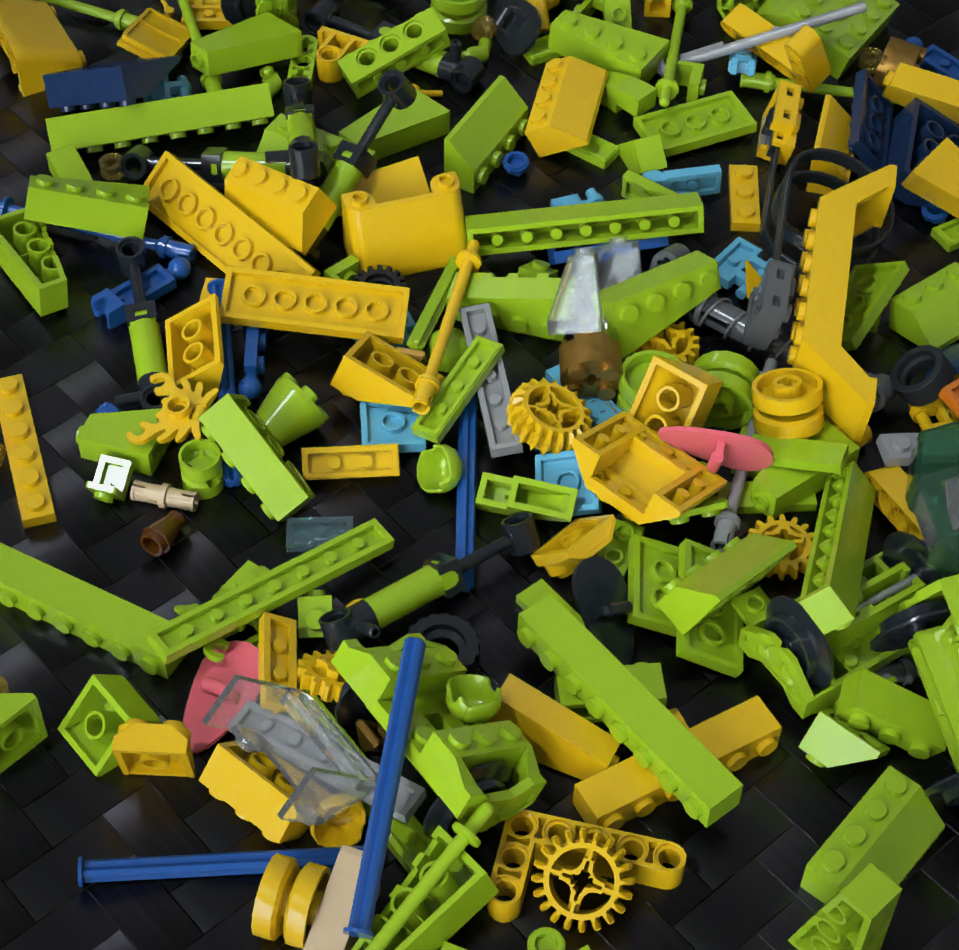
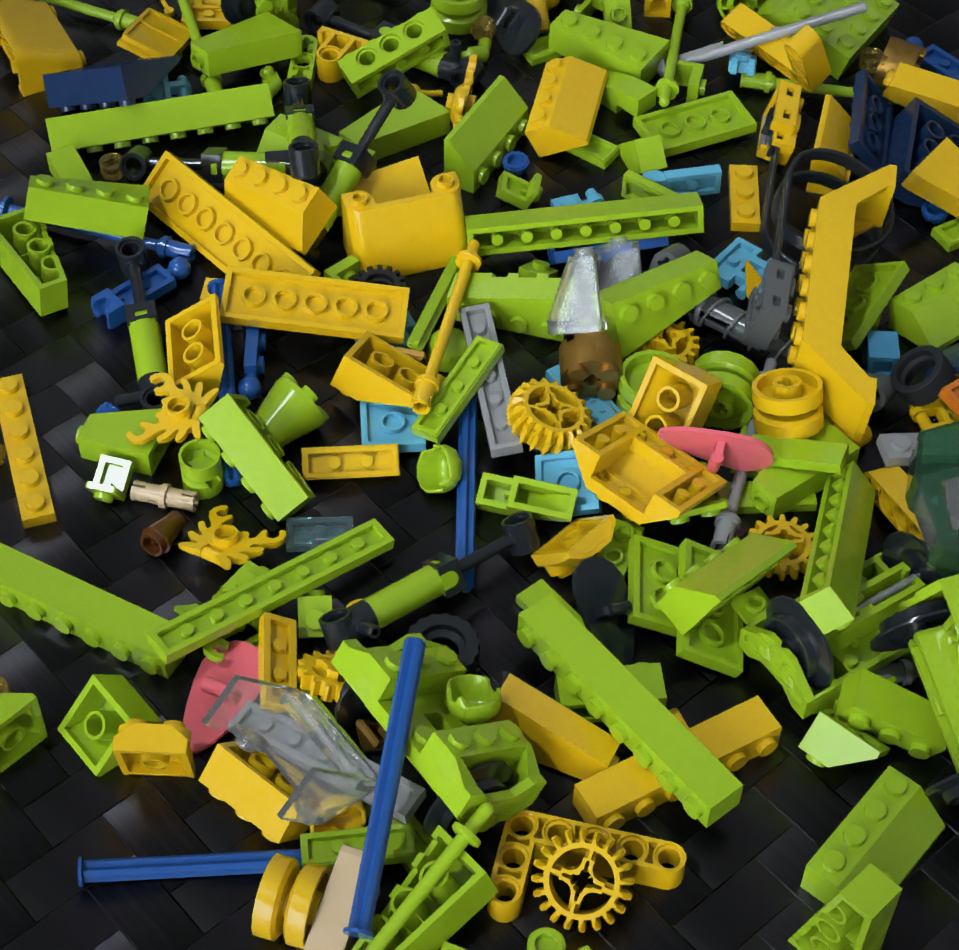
(225, 544): none -> yellow animal
(325, 846): none -> lime tile
(462, 99): none -> yellow animal
(519, 191): none -> lime bracket
(880, 351): none -> dark azure brick

